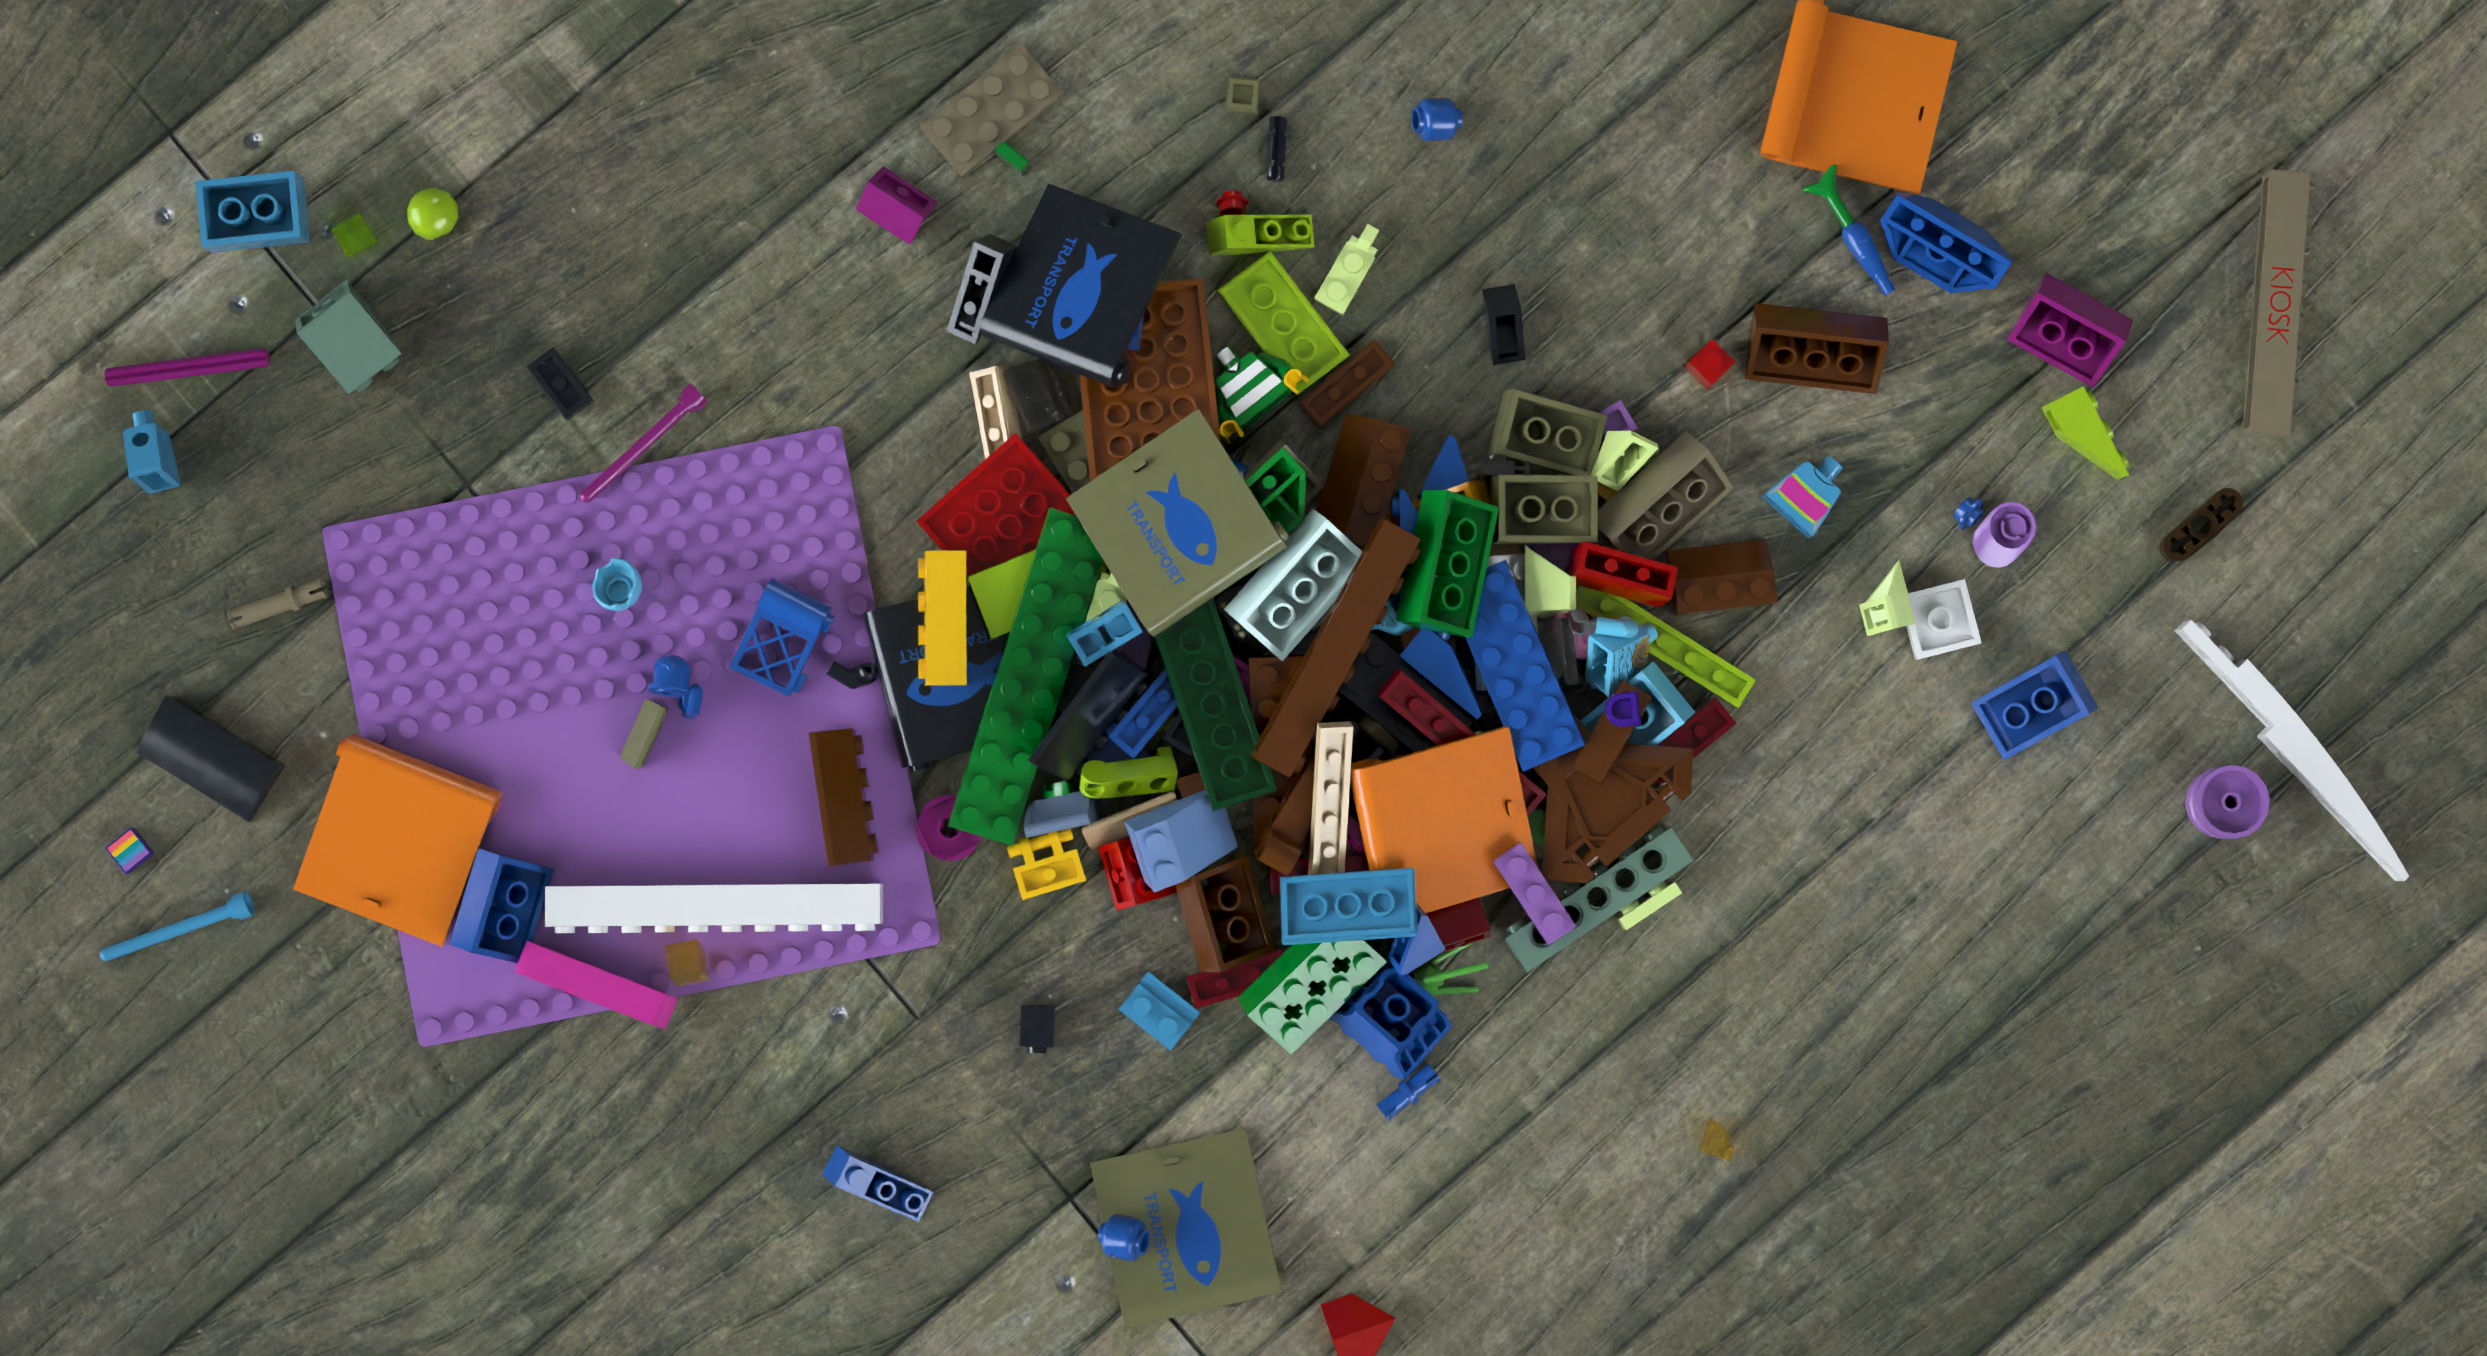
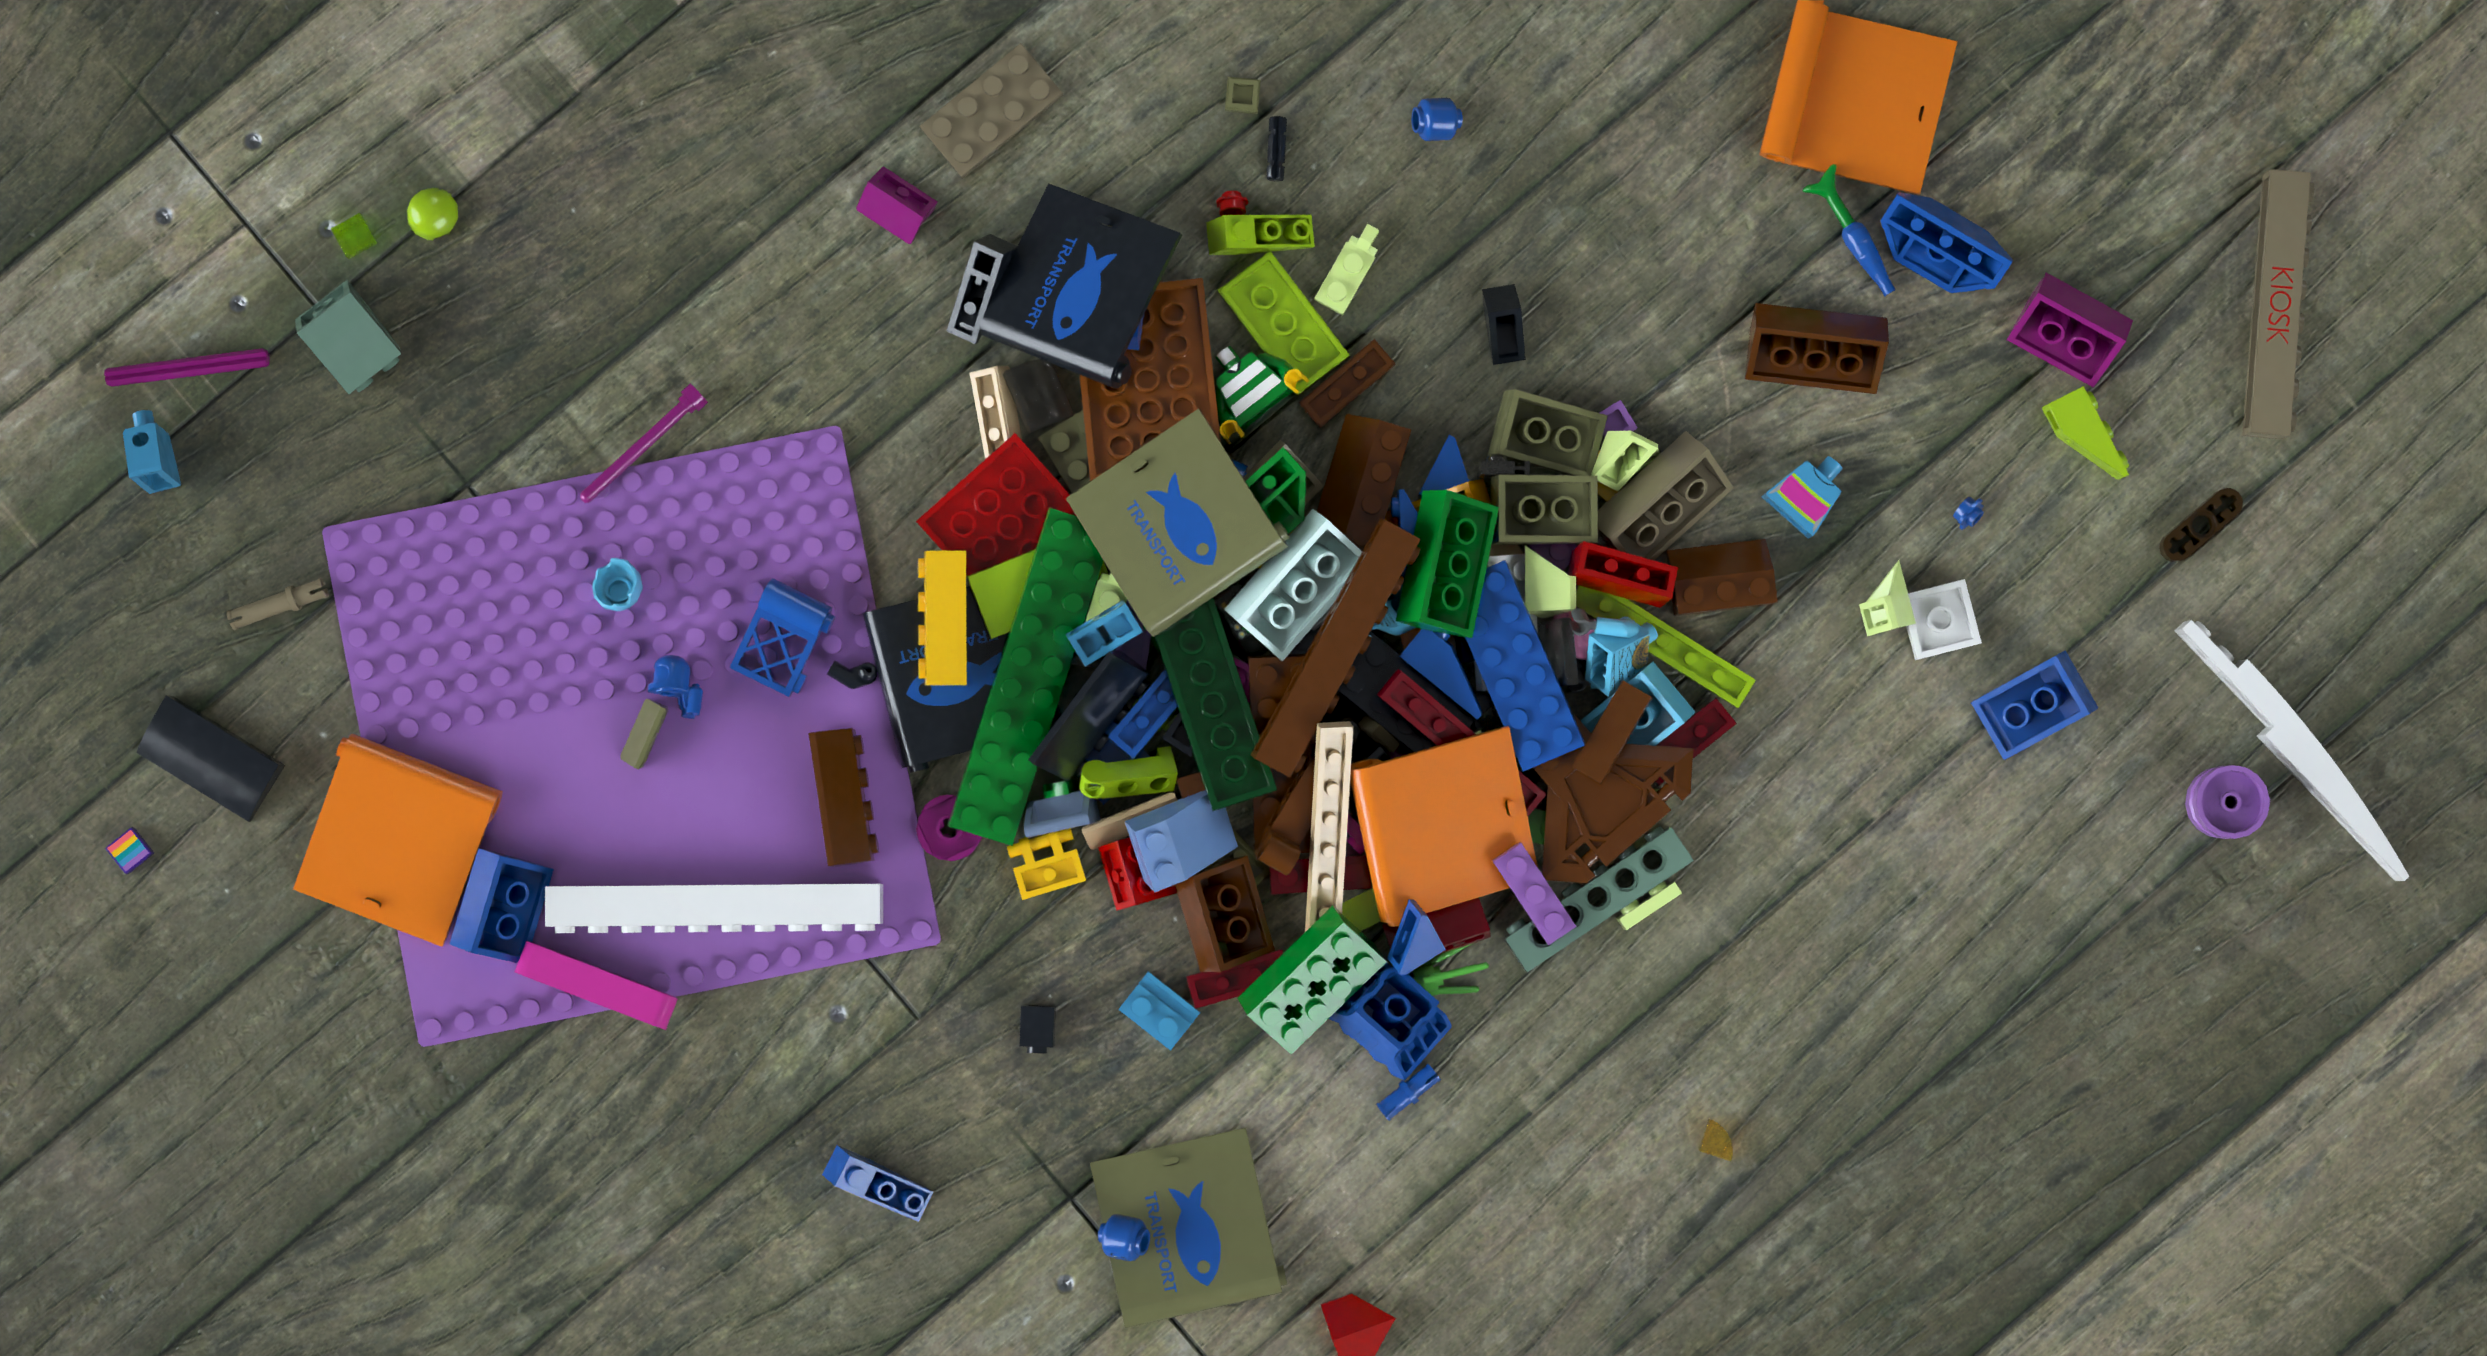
(239, 907): dark azure piece -> none
(252, 211): dark azure brick -> none
(560, 383): black plate -> none
(687, 962): clear yellow brick -> none
(1012, 158): green tile -> none
(1348, 906): dark azure tile -> none
(1624, 709): dark purple tile -> none
(1709, 364): red brick -> none
(2004, 534): medium lavender cap -> none

